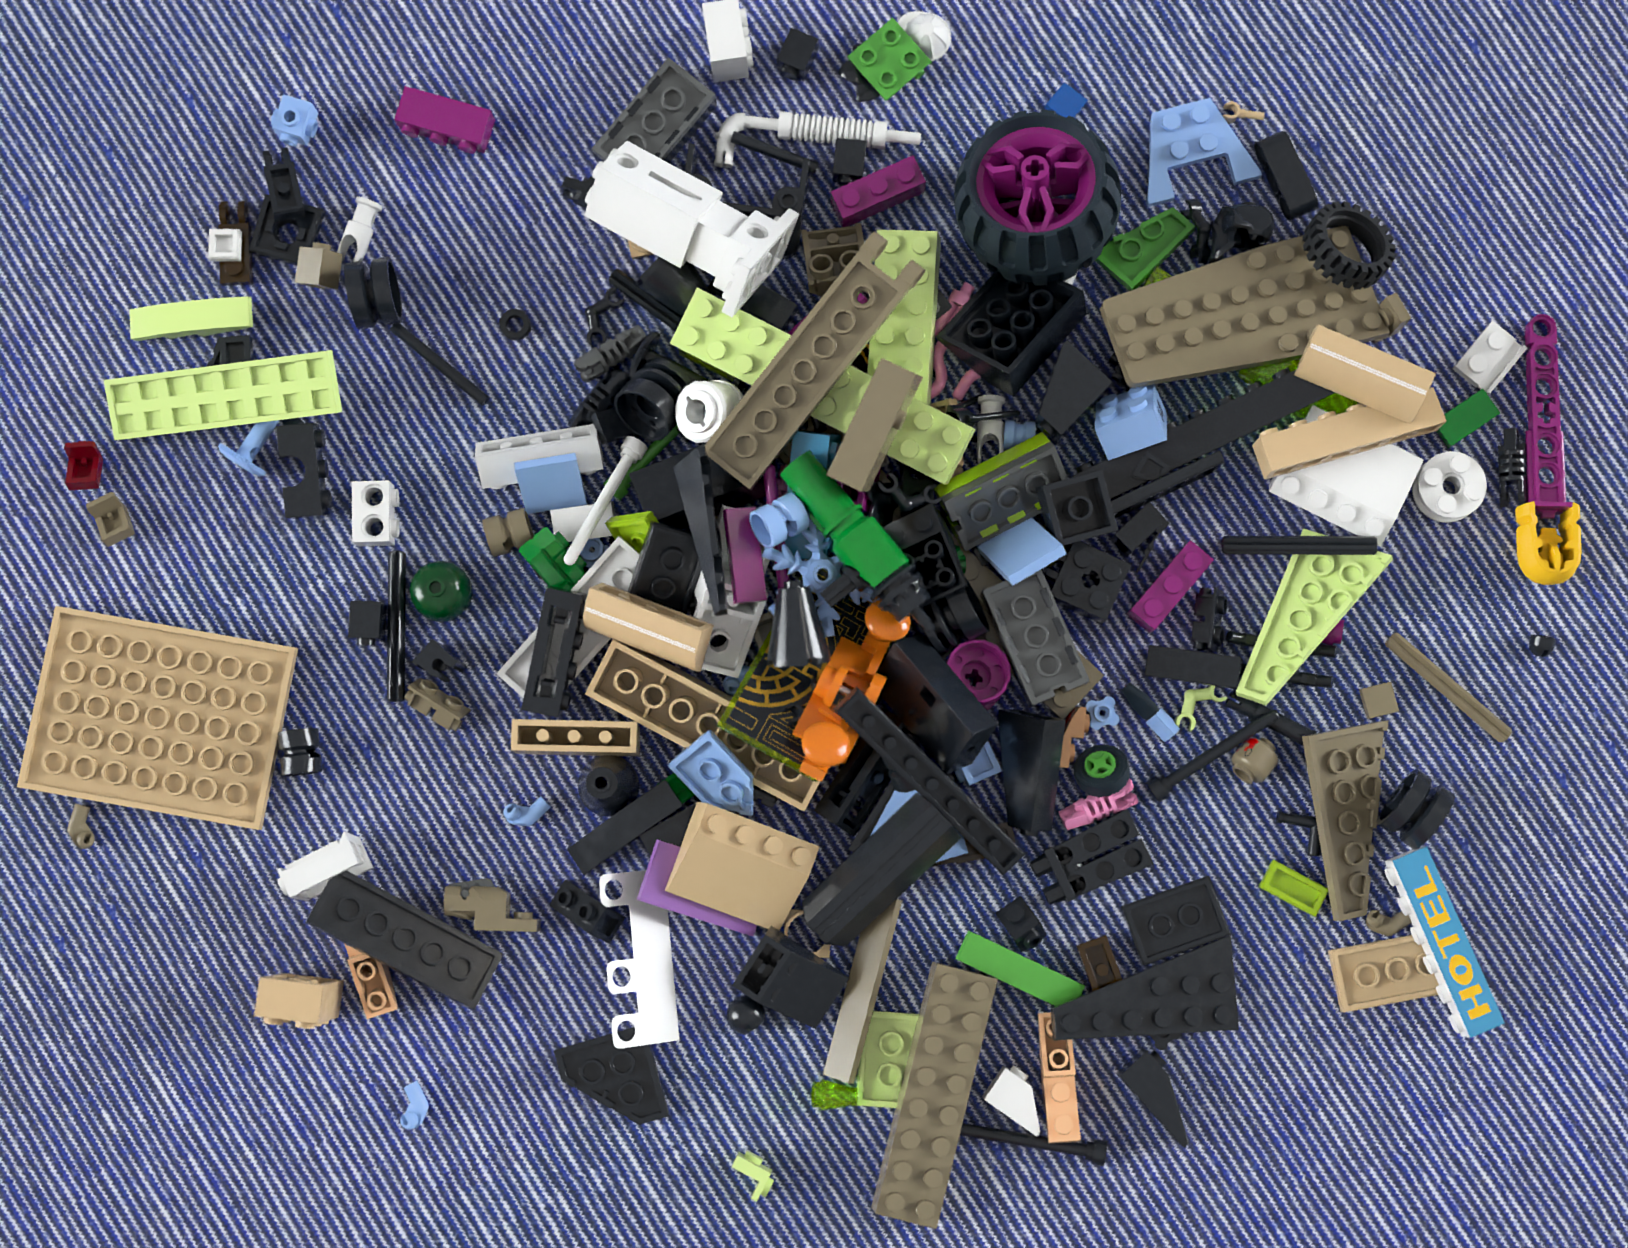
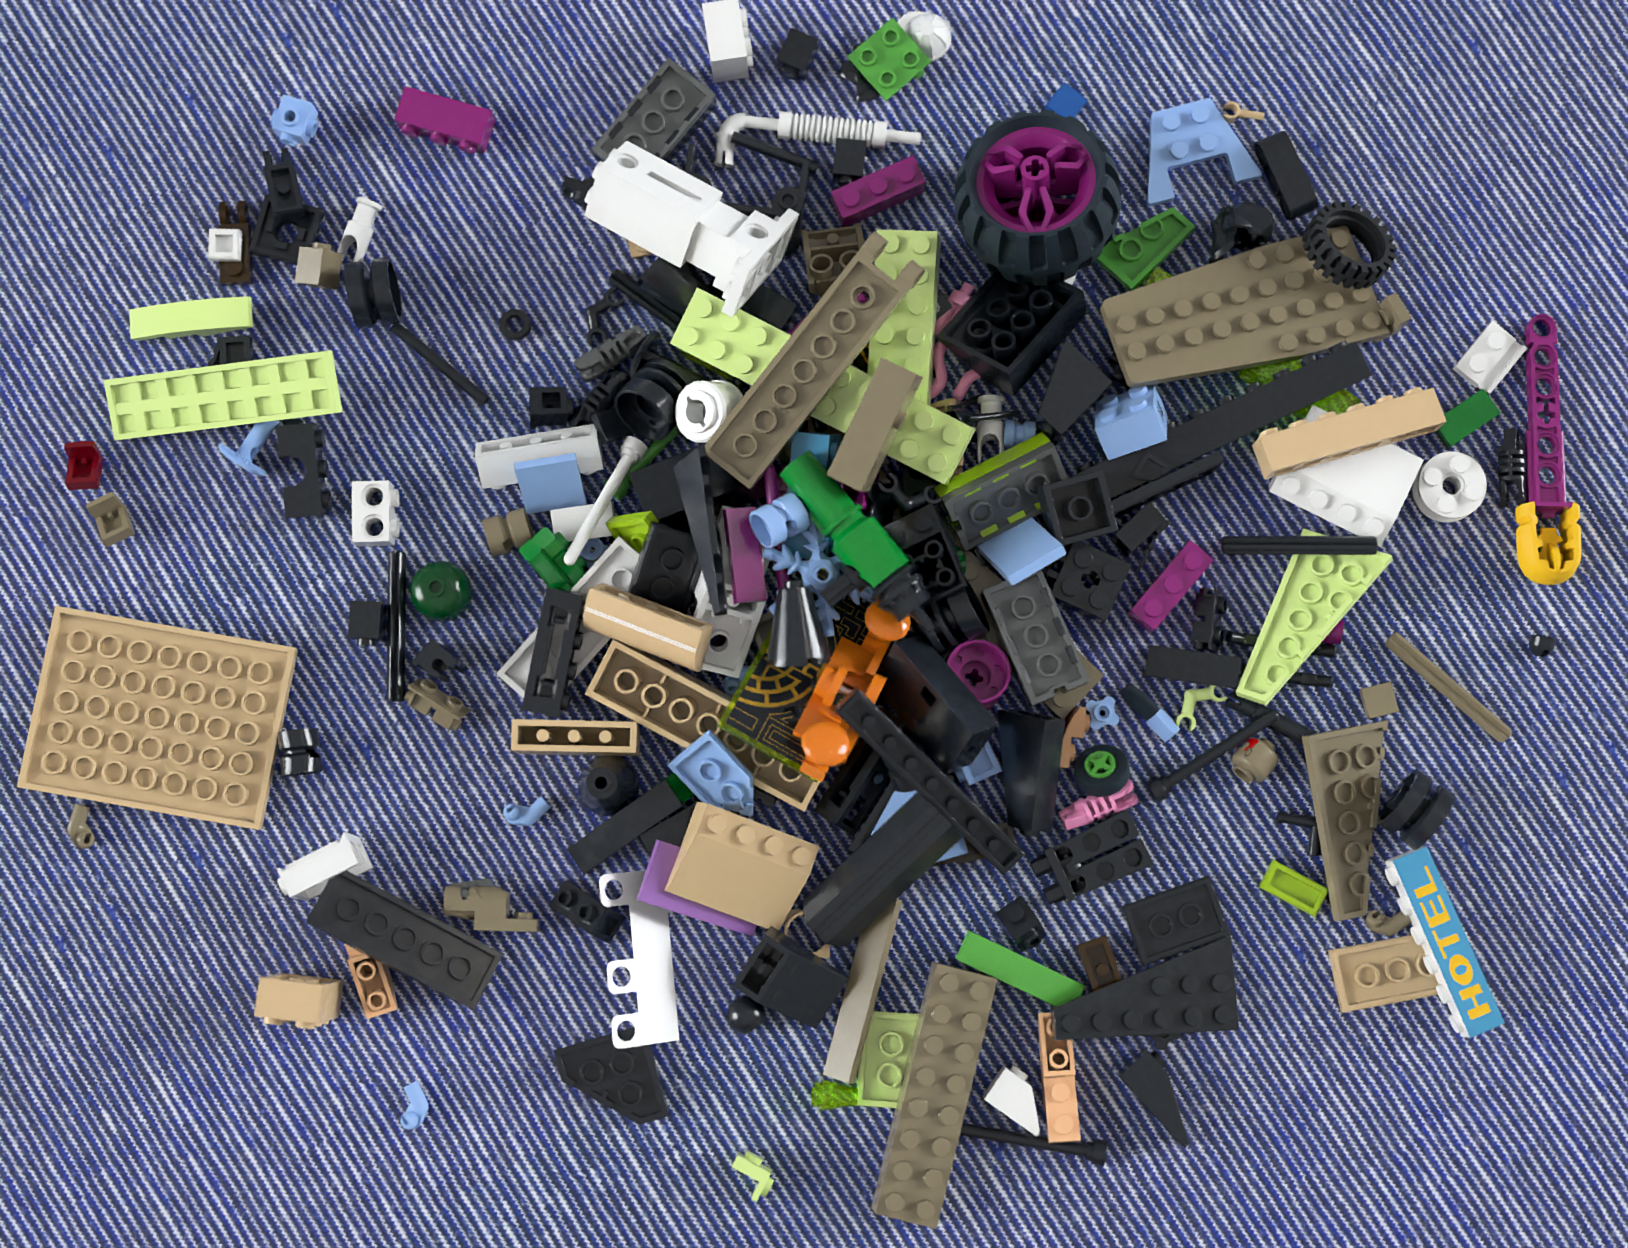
(549, 406): none -> black brick
(1203, 227): black arm -> none
(1364, 374): tan brick -> none

